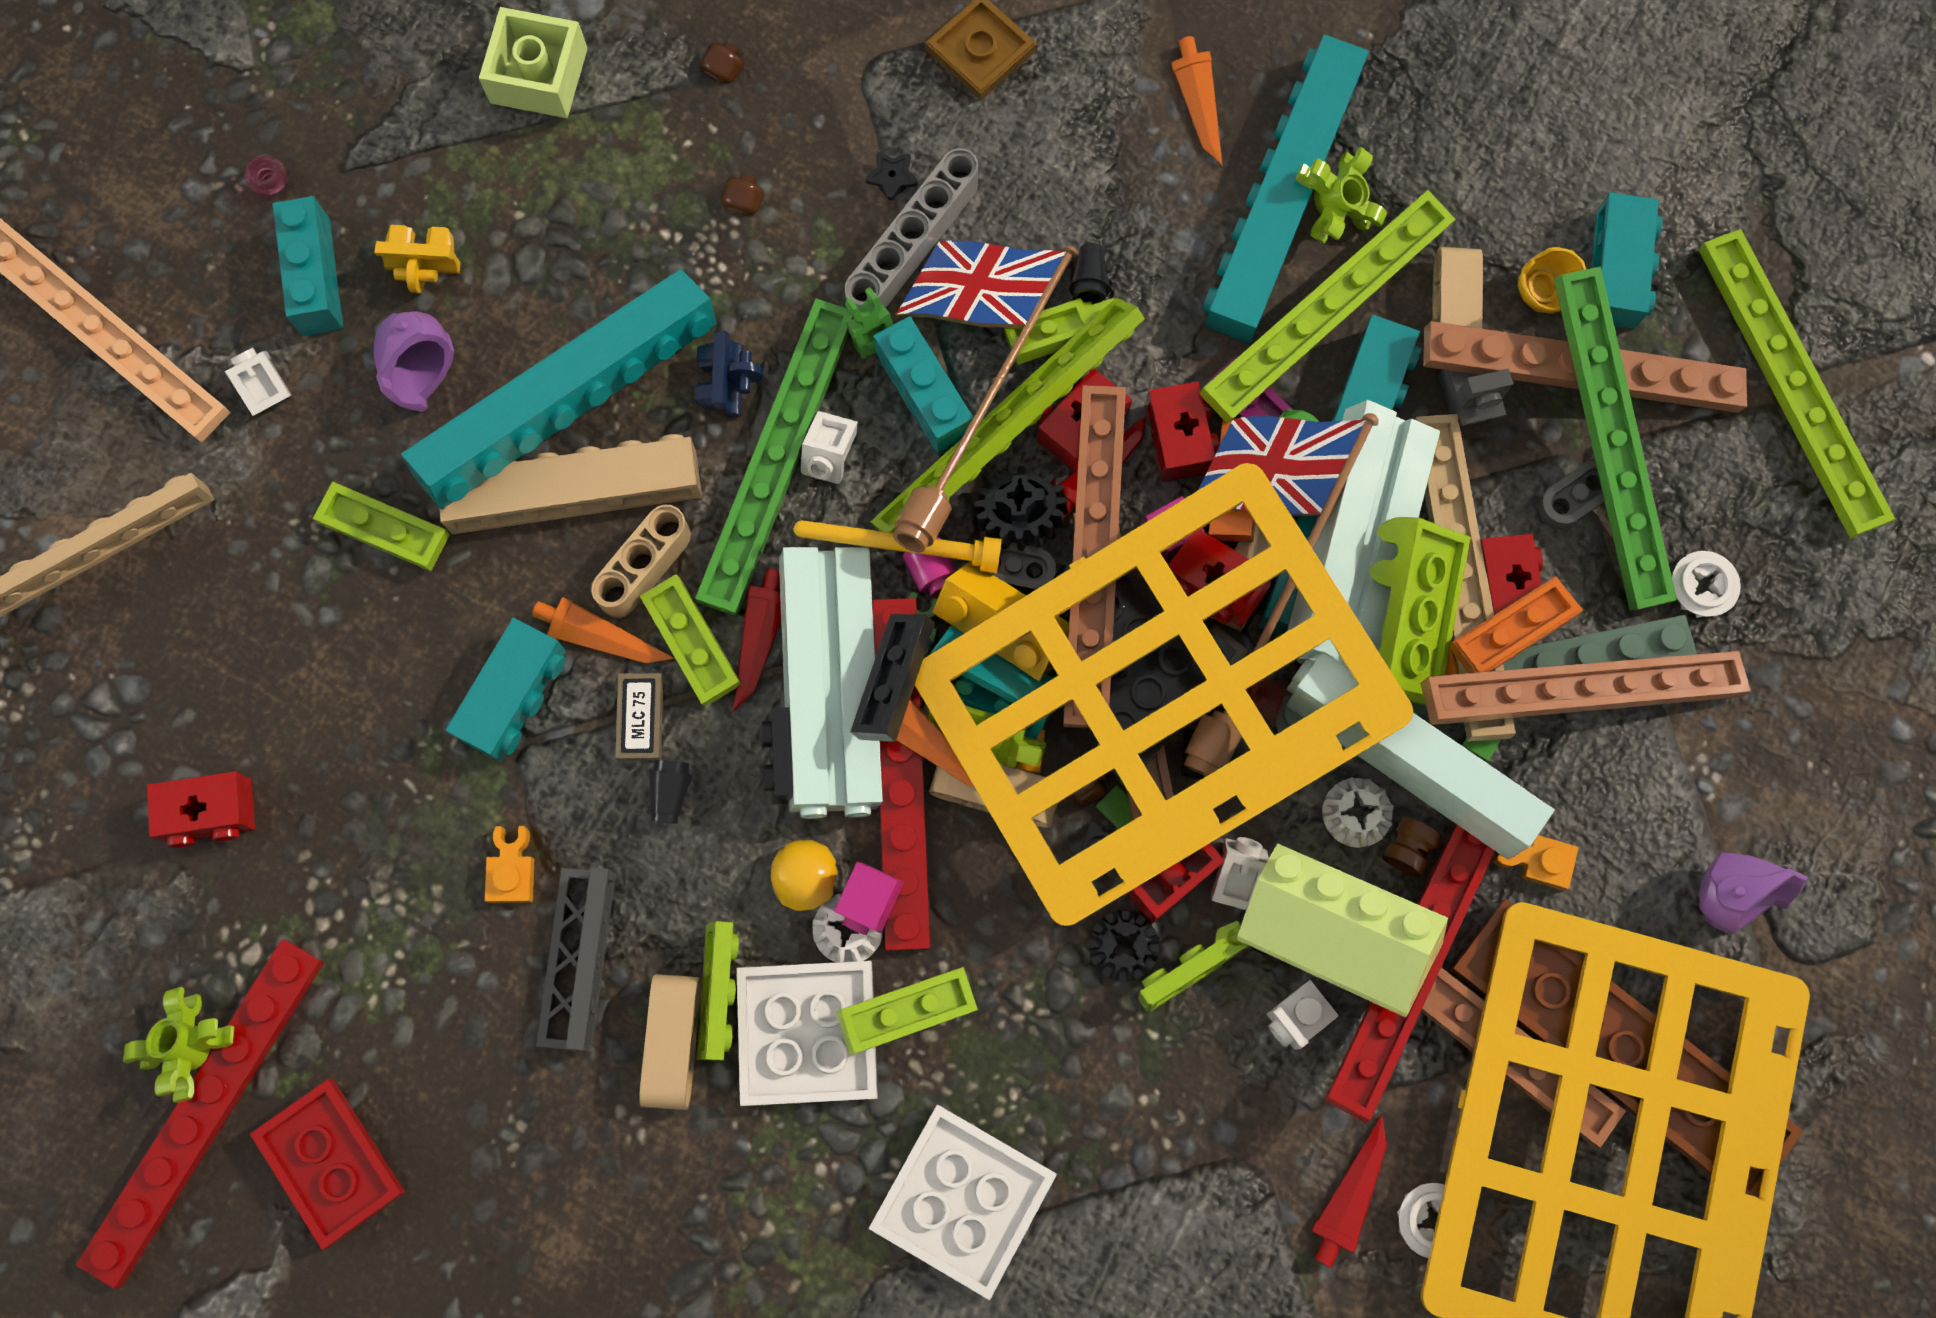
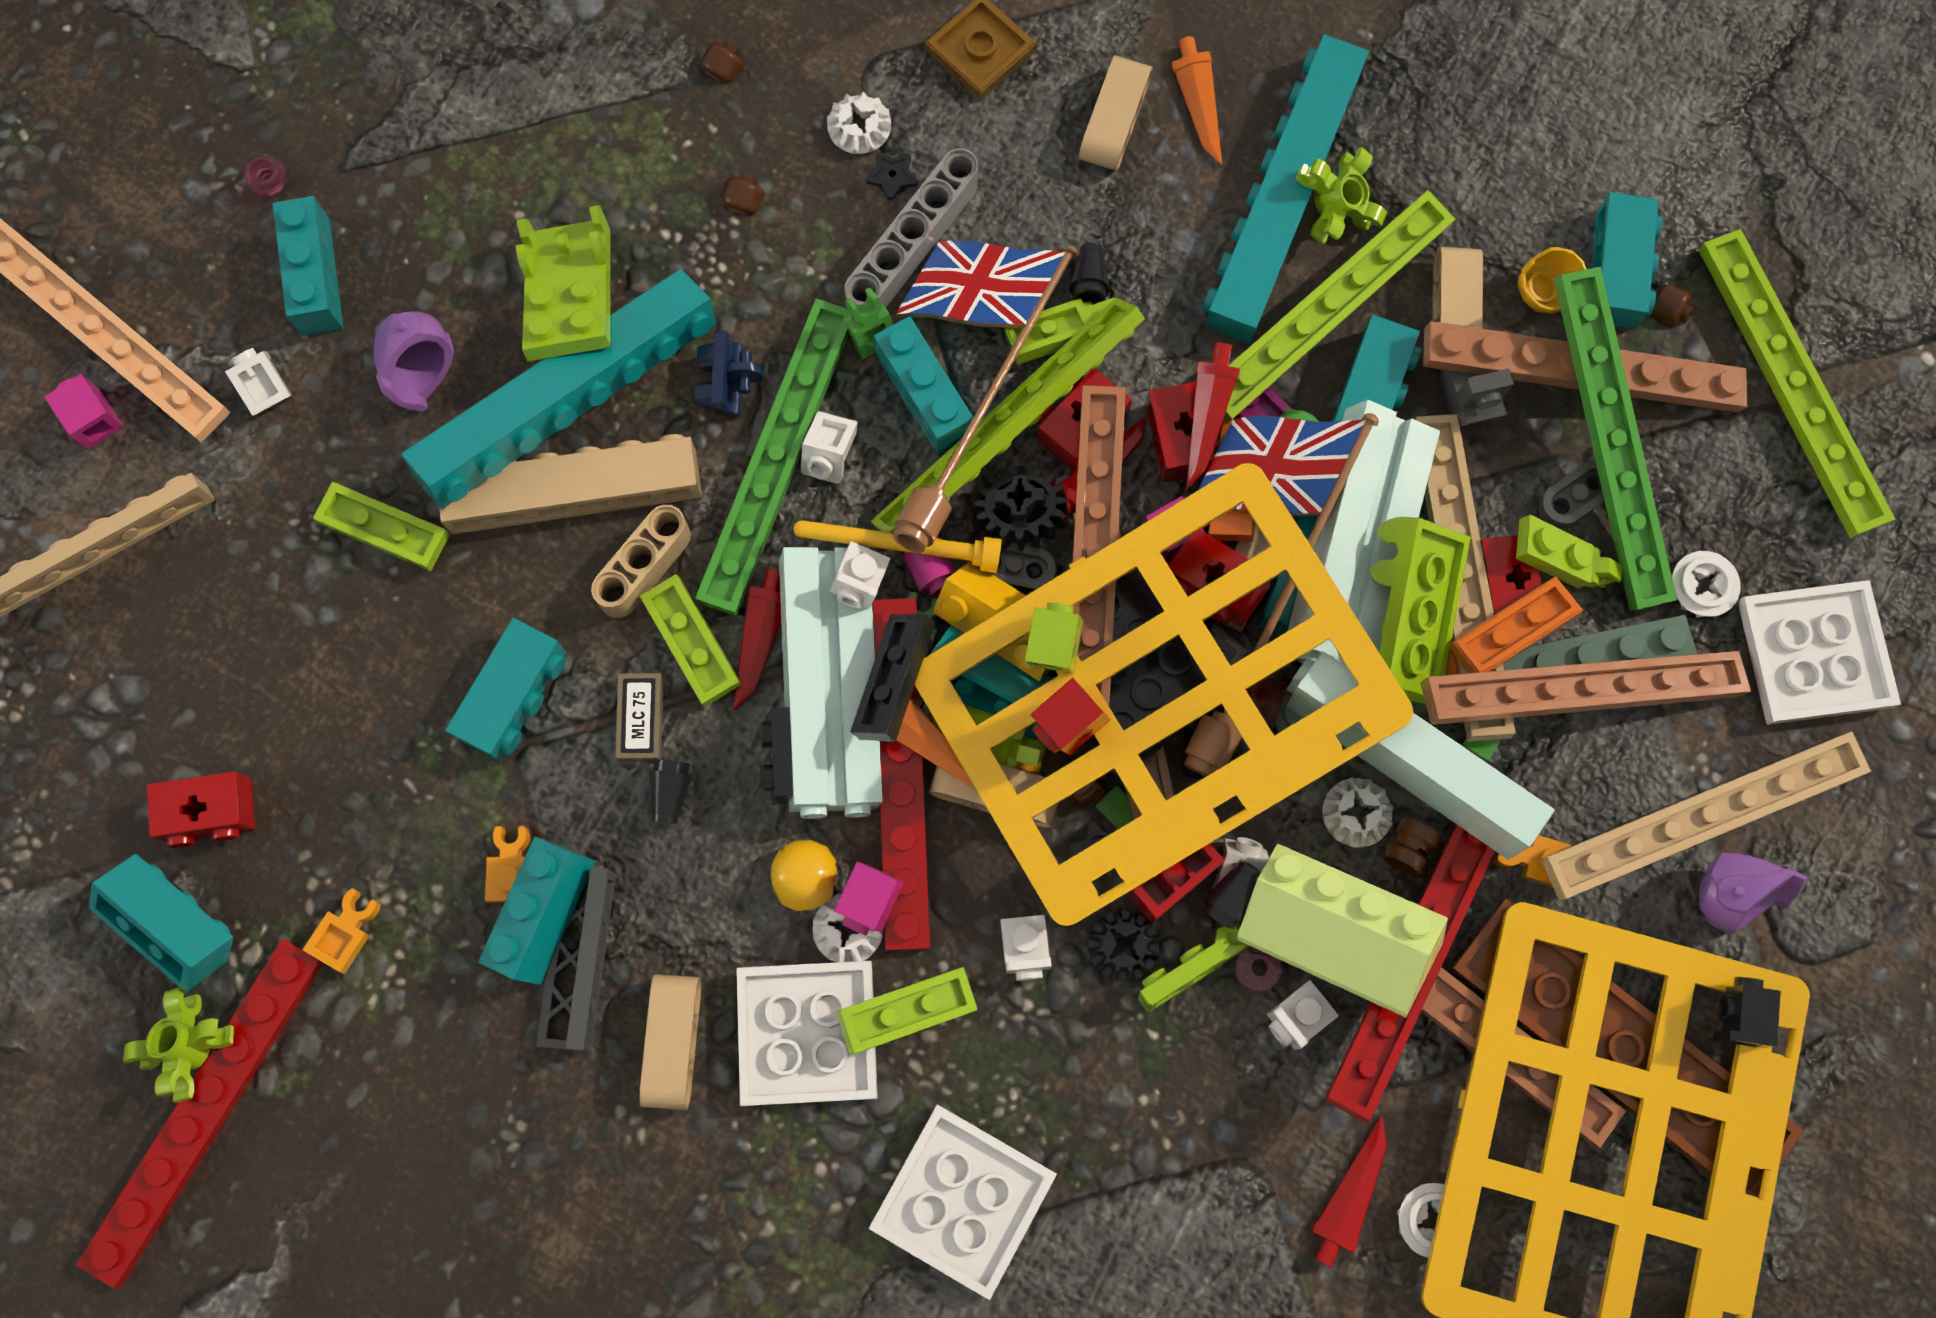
(83, 411): none -> dark pink brick
(161, 922): none -> teal brick
(327, 1163): red plate -> none
(340, 938): none -> light orange plate
(416, 261): yellow hips -> none
(533, 62): yellowish green brick -> none
(536, 911): none -> teal brick
(565, 287): none -> lime hinge
(583, 628): orange bar -> none
(716, 991): lime plate -> none
(849, 136): none -> white gear
(859, 576): none -> white bracket
(1025, 947): none -> white bracket
(1054, 638): none -> lime brick
(1068, 718): none -> red brick
(1115, 113): none -> tan beam
(1212, 397): none -> red bar
(1231, 896): none -> black cone
(1248, 978): none -> clear pink plate
(1564, 555): none -> lime hinge
(1672, 305): none -> reddish brown piece
(1704, 815): none -> tan plate
(1749, 1014): none -> black brick
(1818, 652): none -> white plate

